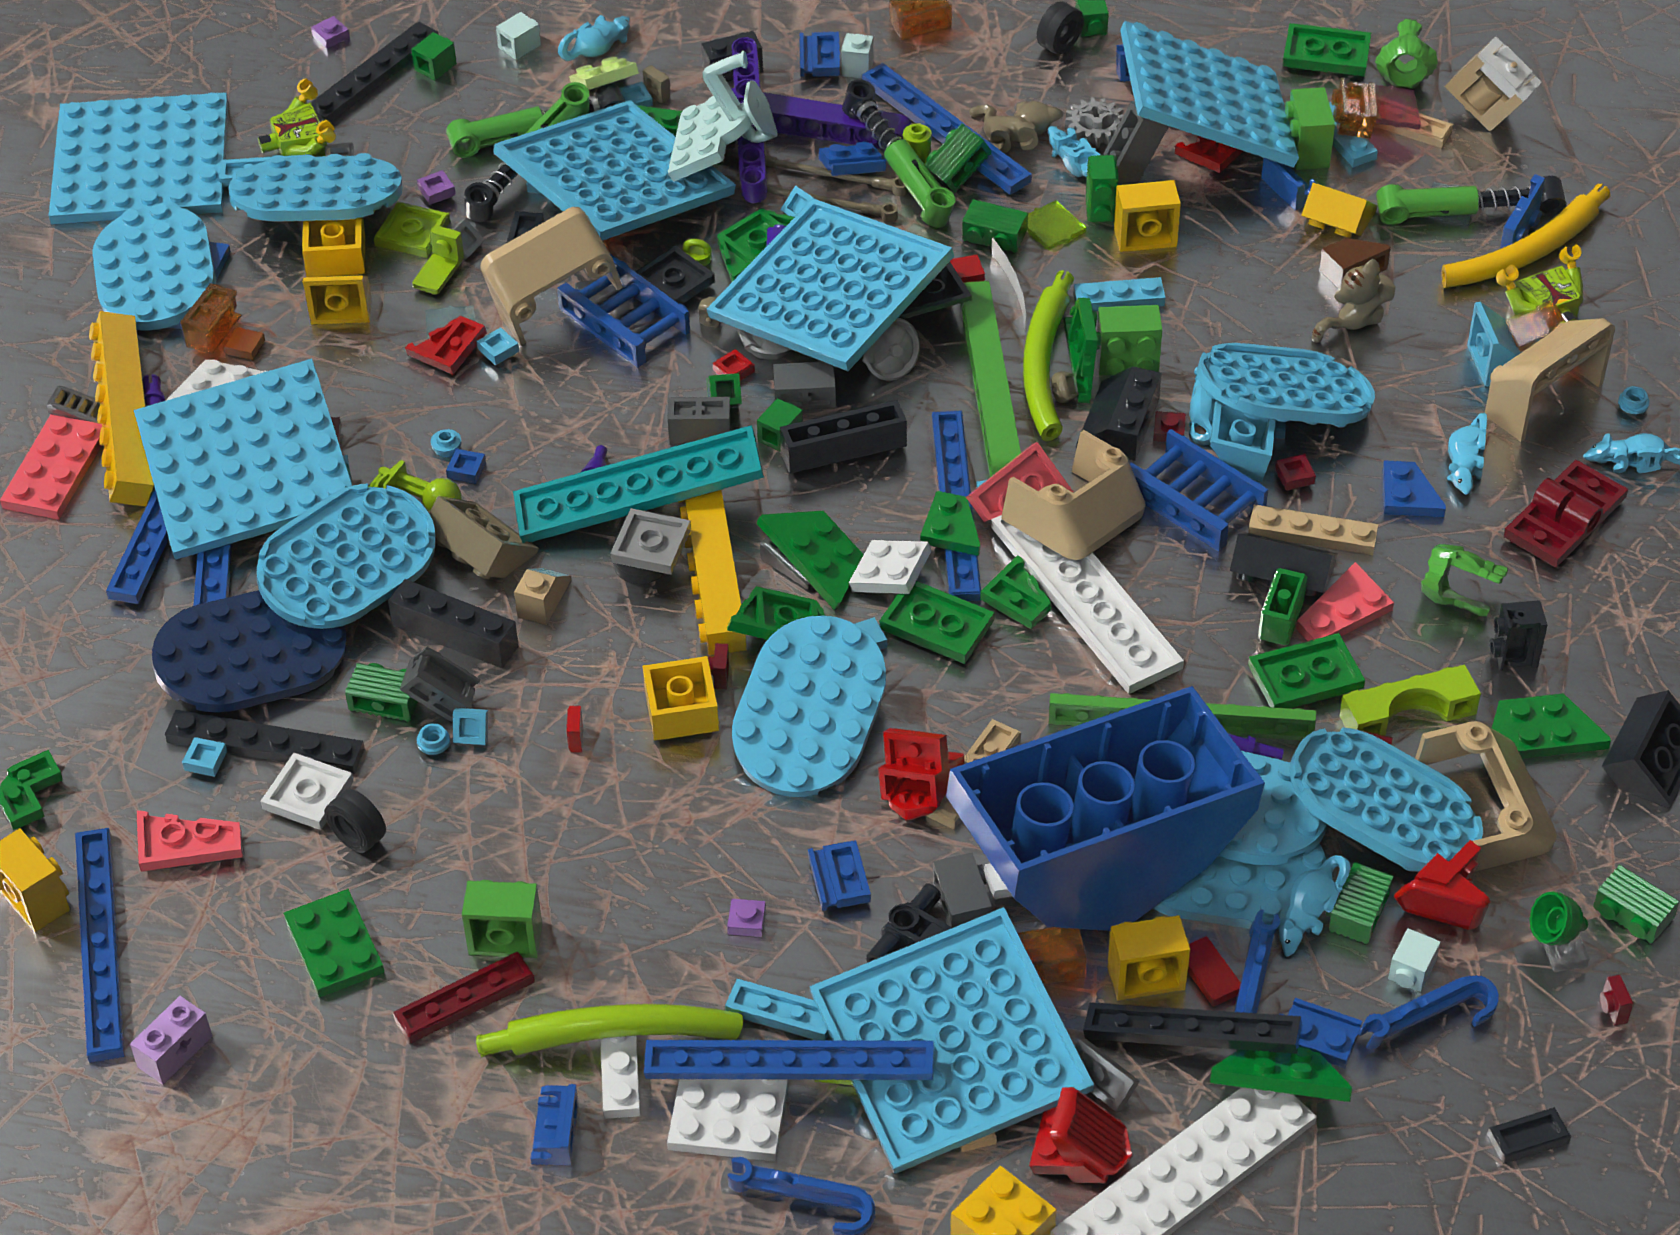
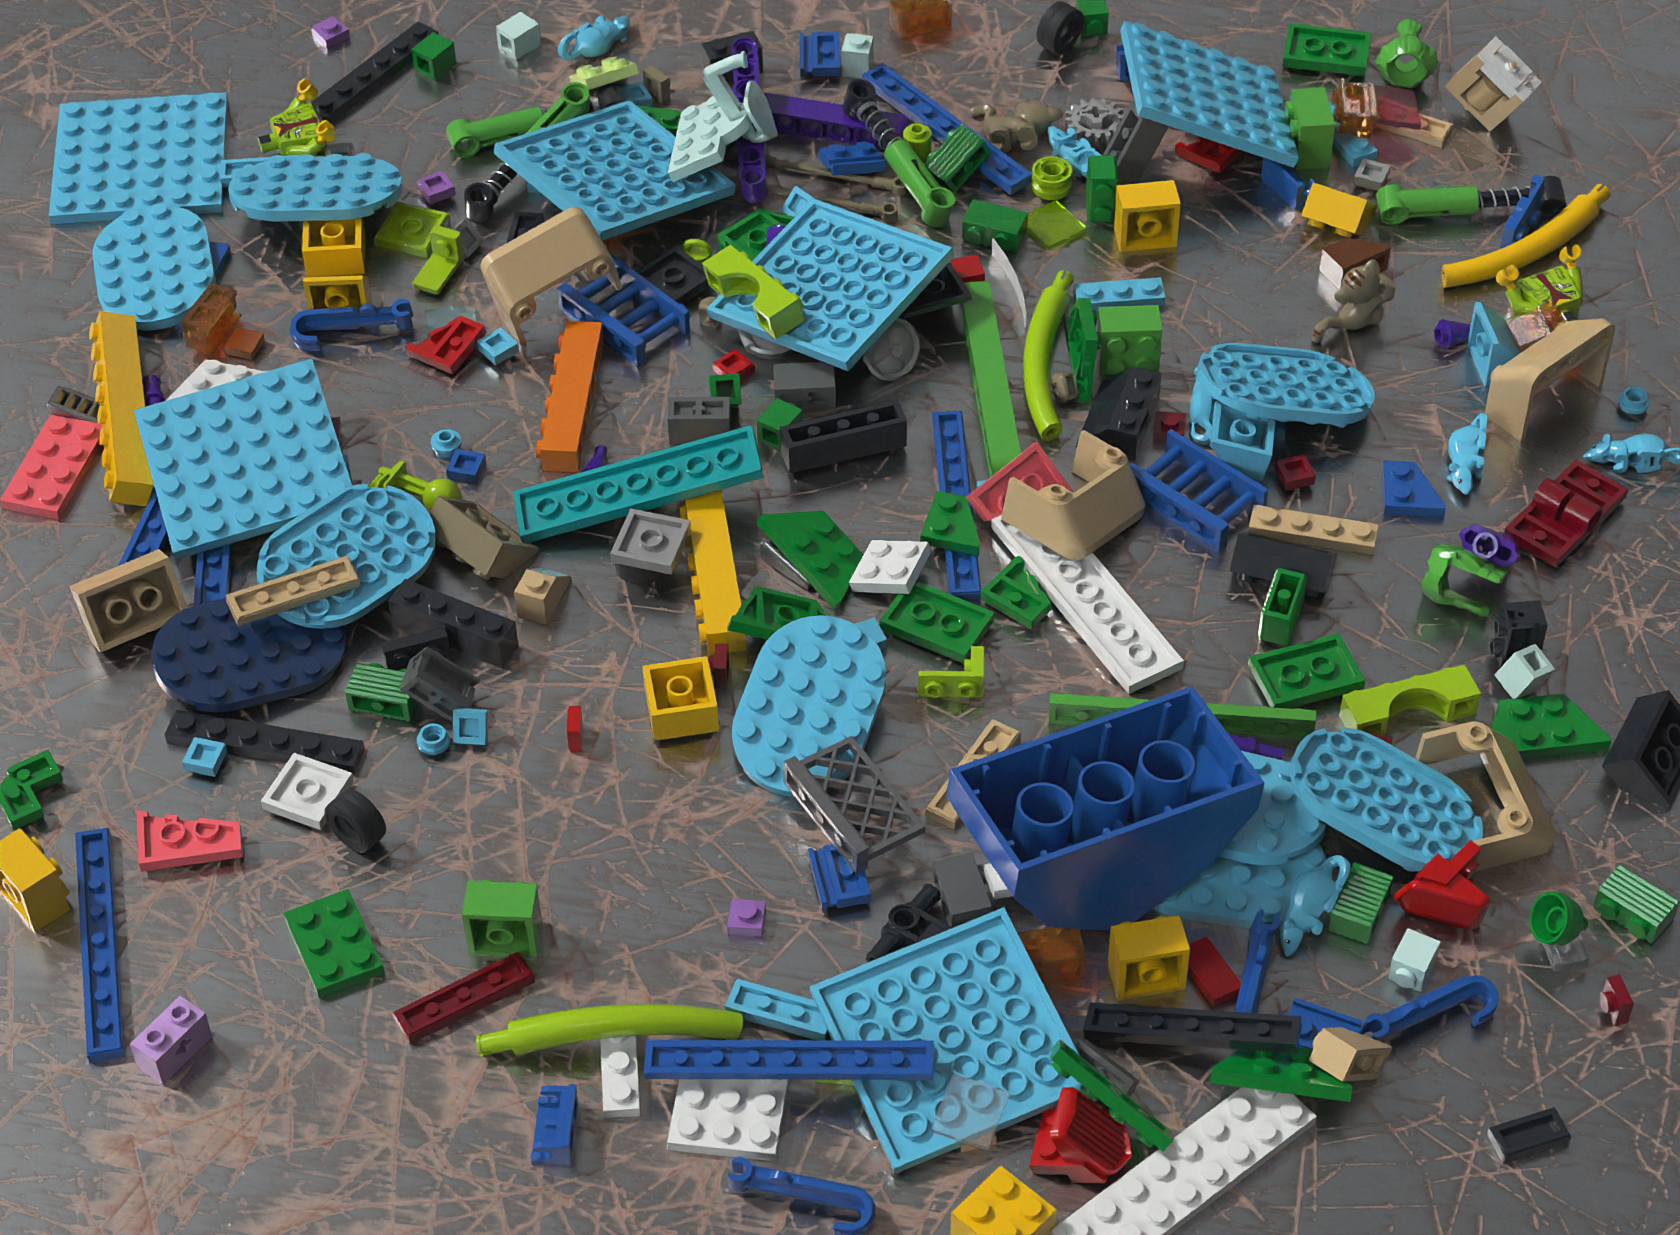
(128, 600): none -> tan brick
(292, 590): none -> tan tile
(347, 318): none -> blue piece
(401, 650): none -> black plate
(571, 397): none -> orange brick
(735, 274): none -> lime arch
(832, 820): none -> flat silver fence
(915, 771): red piece -> none
(955, 683): none -> lime bracket
(970, 1112): none -> clear piece
(1051, 178): none -> lime wheel
(1120, 1105): none -> green plate
(1345, 606): coral wing -> none
(1349, 1054): none -> tan slope
(1371, 174): none -> light grey plate
(1451, 333): none -> dark purple cone
(1490, 545): none -> dark purple rock
(1524, 672): none -> light aqua brick

